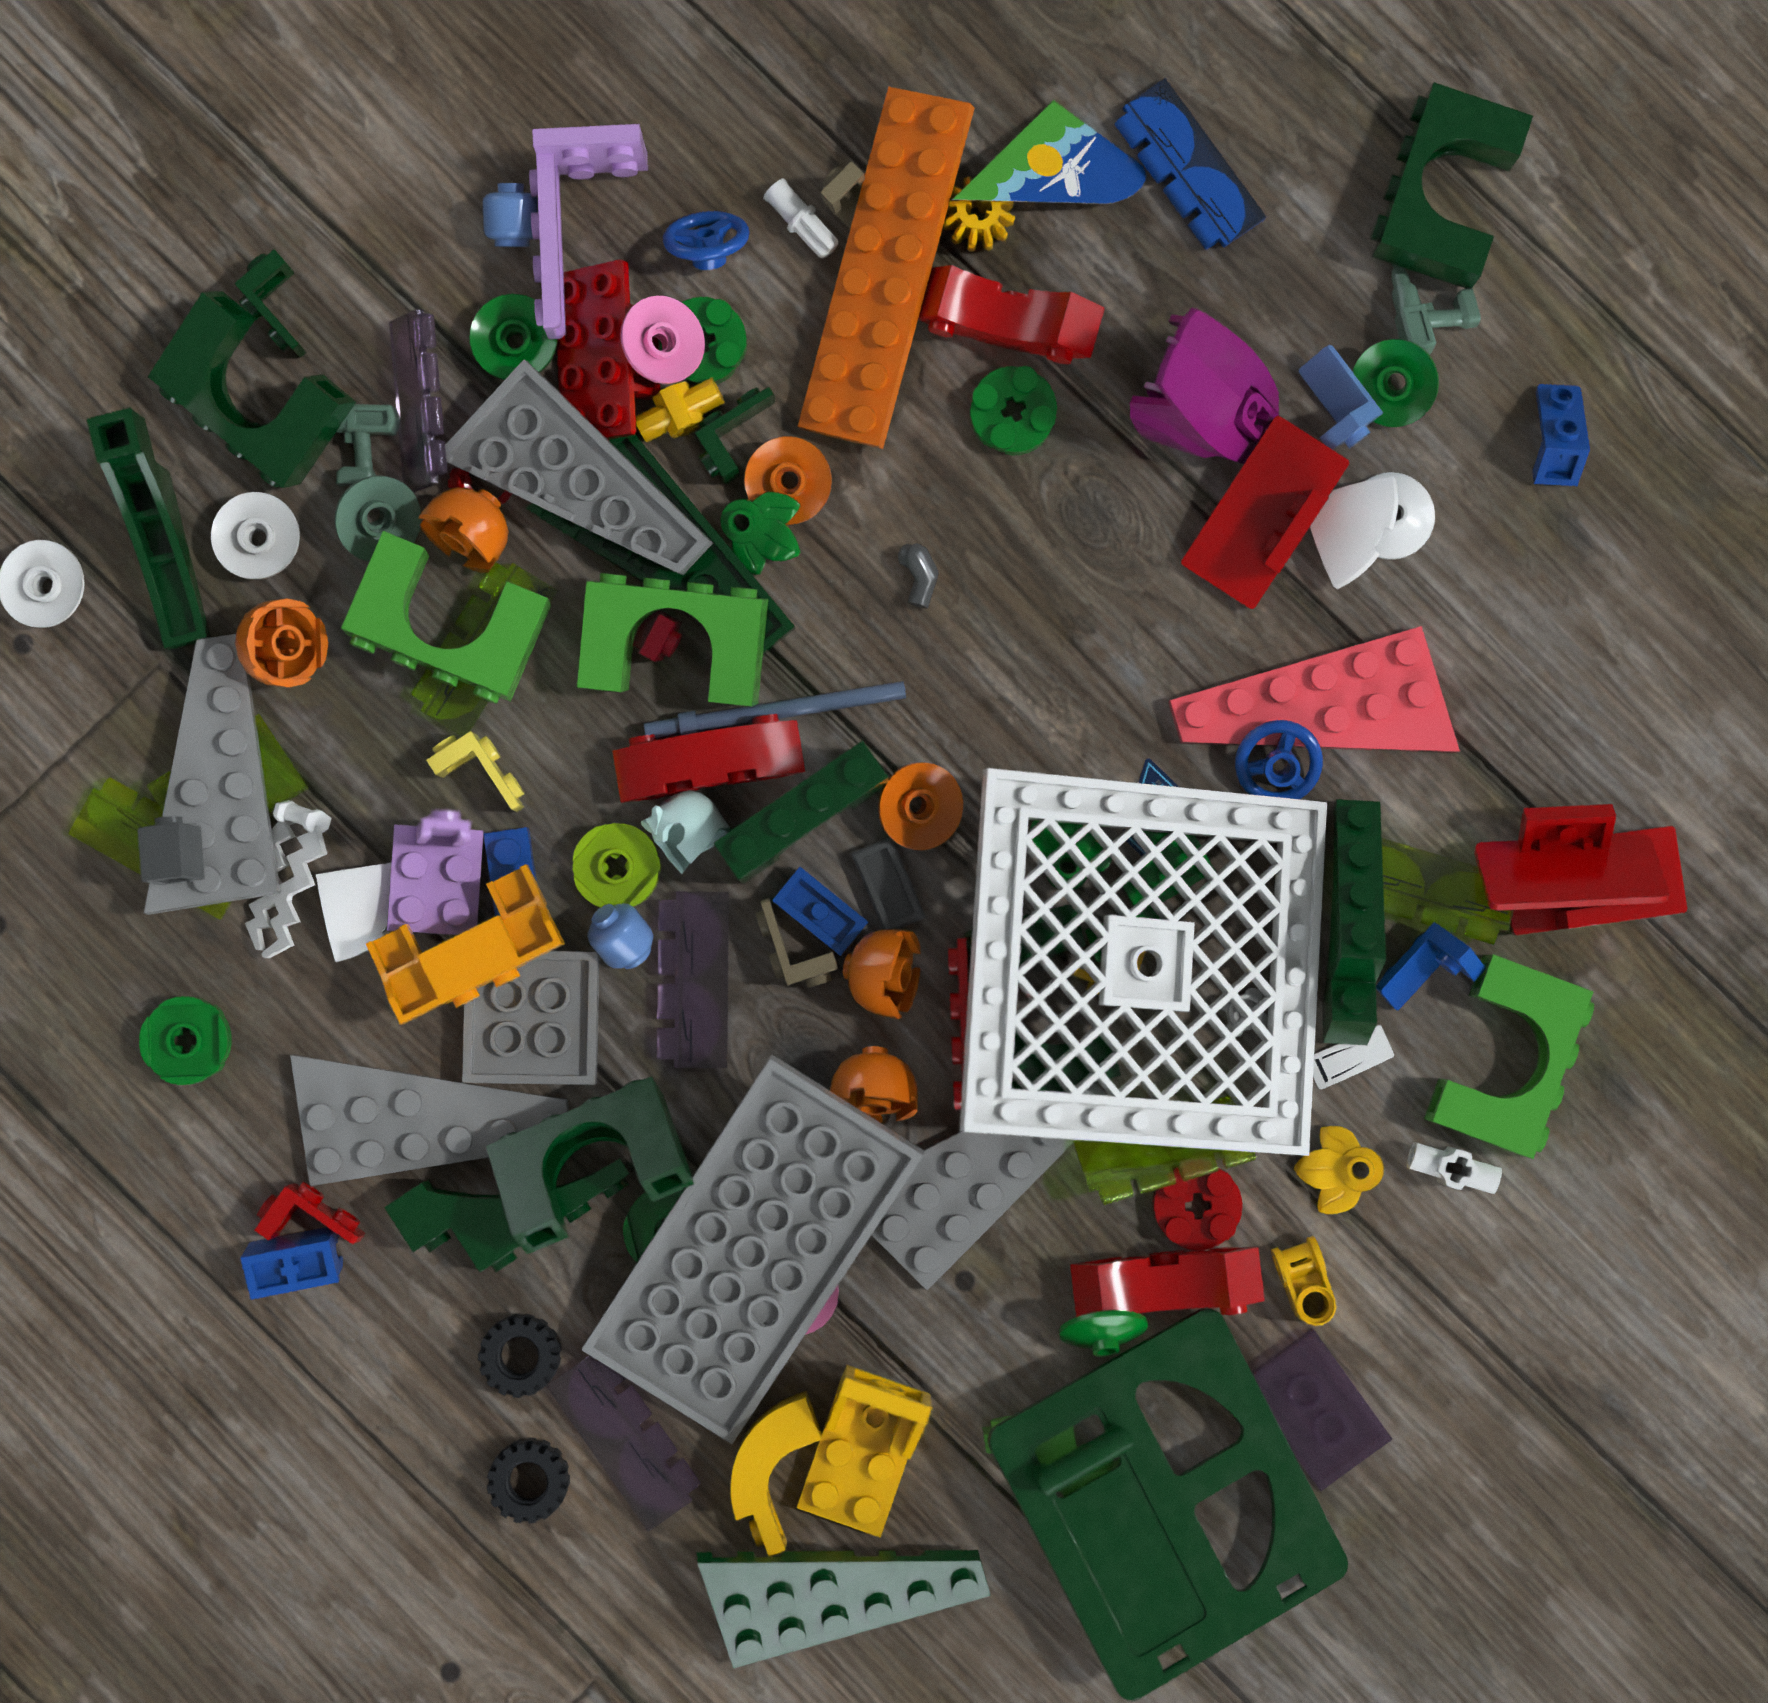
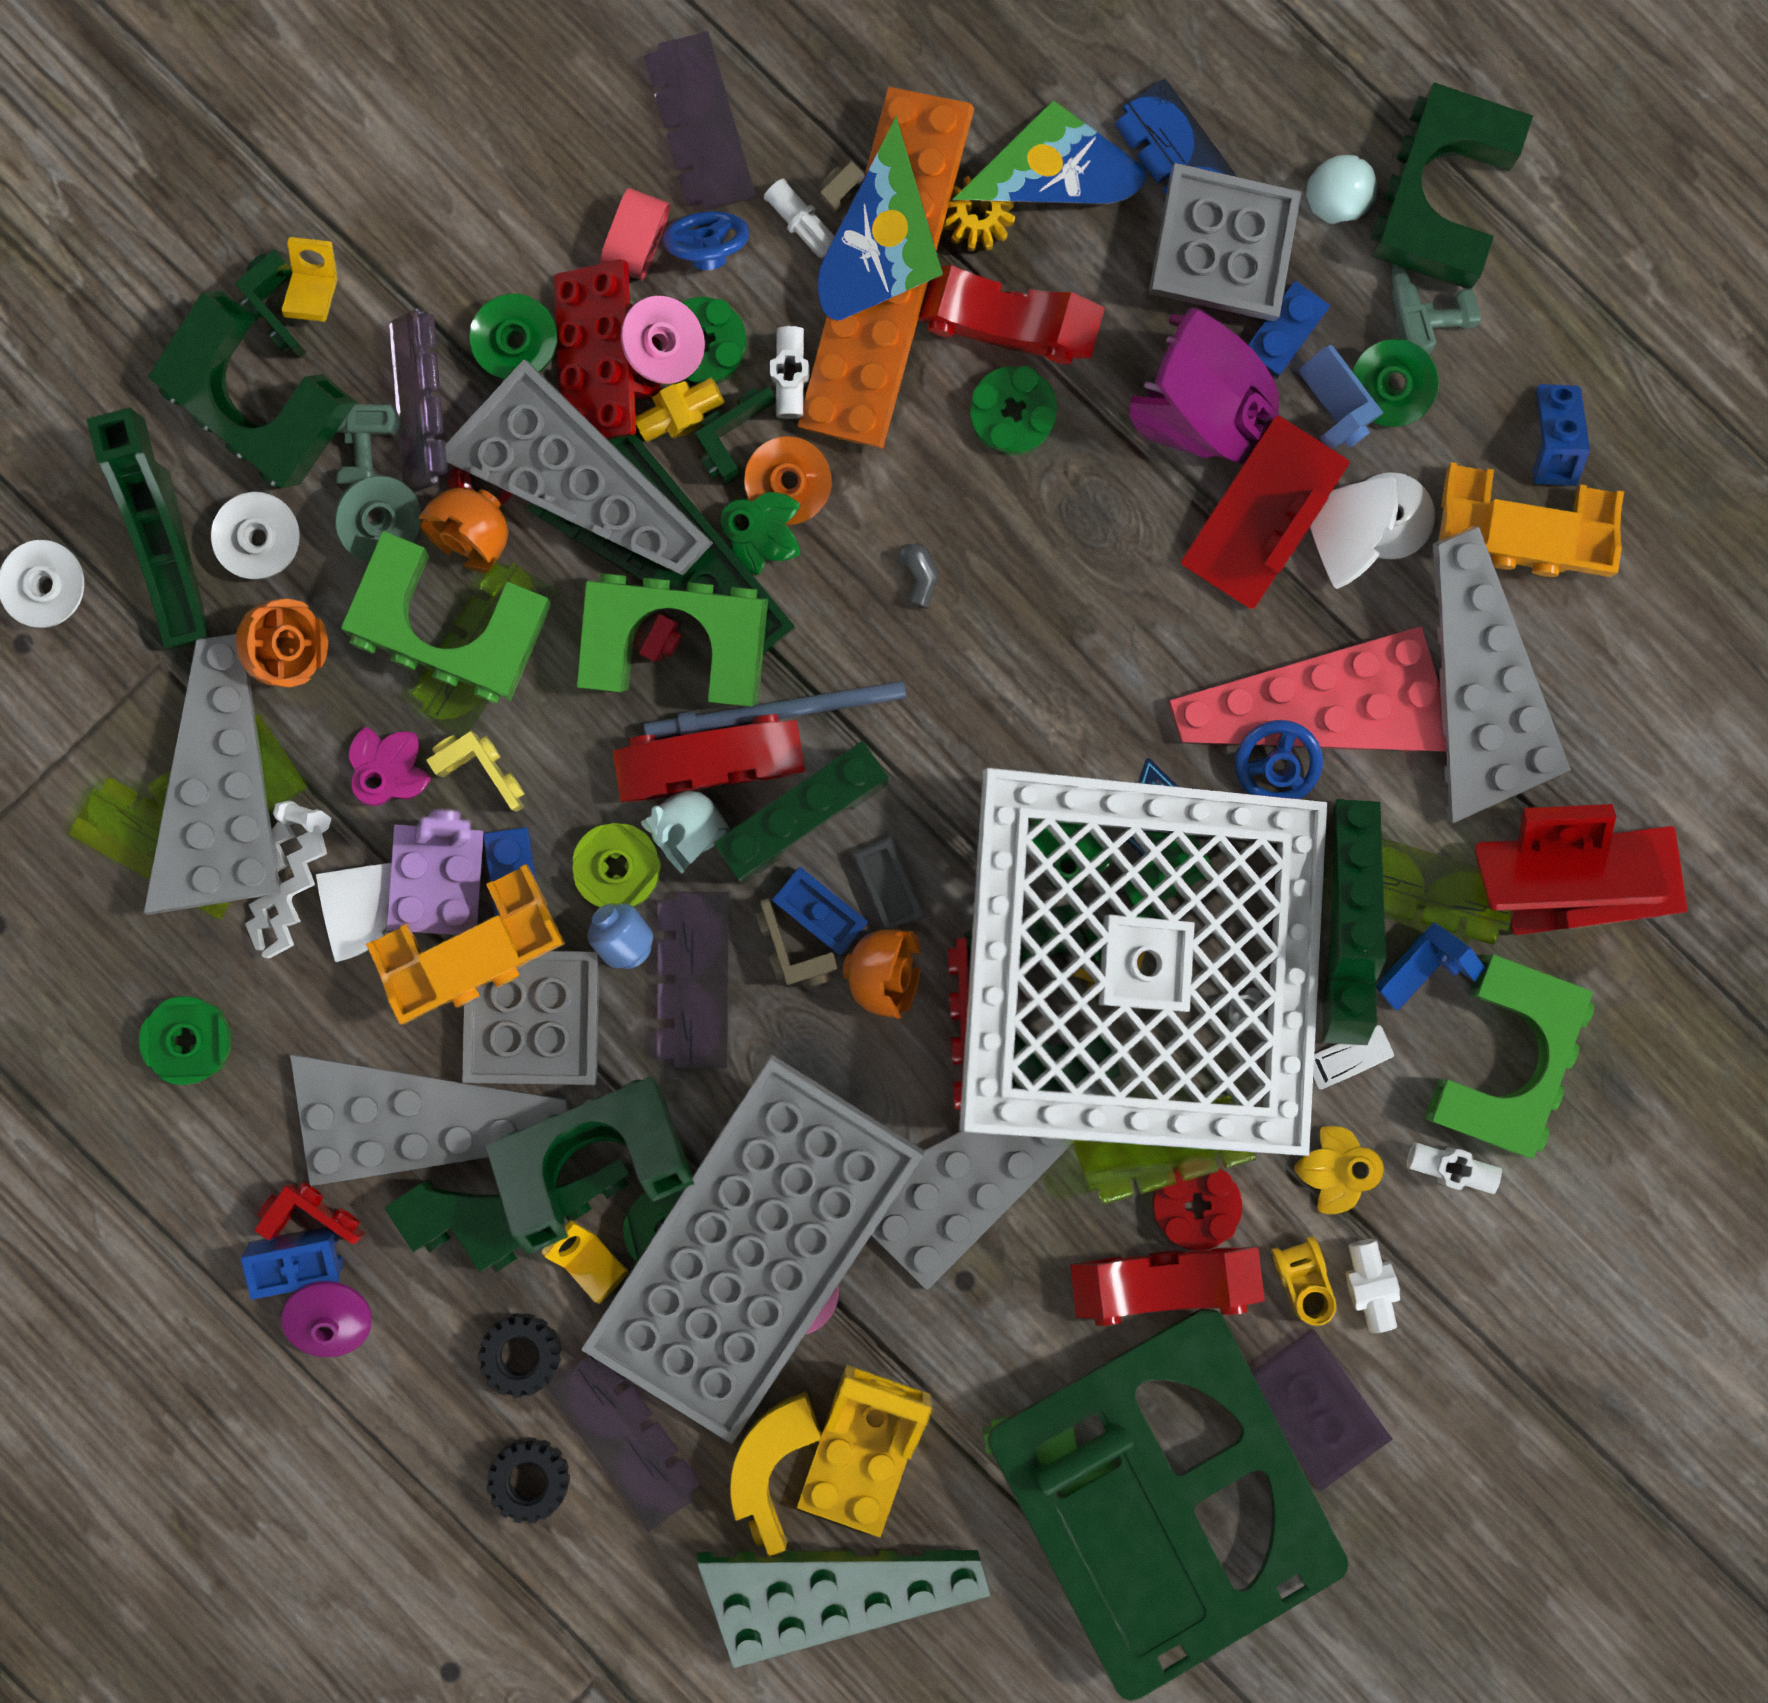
(170, 852): dark grey brick -> none
(310, 284): none -> yellow bracket
(330, 1306): none -> magenta dish
(391, 762): none -> dark pink plate
(509, 215): medium blue head -> none
(579, 155): lavender bracket -> none
(588, 1262): none -> yellow bracket
(636, 231): none -> coral beam
(708, 129): none -> clear purple windscreen
(789, 352): none -> white axle
(877, 1084): orange cylinder -> none
(882, 240): none -> sticker
(939, 811): orange dish -> none
(1103, 1331): green dish -> none
(1225, 242): none -> light grey plate
(1280, 340): none -> blue plate
(1342, 189): none -> light aqua hair
(1372, 1286): none -> white axle
(1490, 698): none -> light grey wing
(1535, 535): none -> light orange bracket

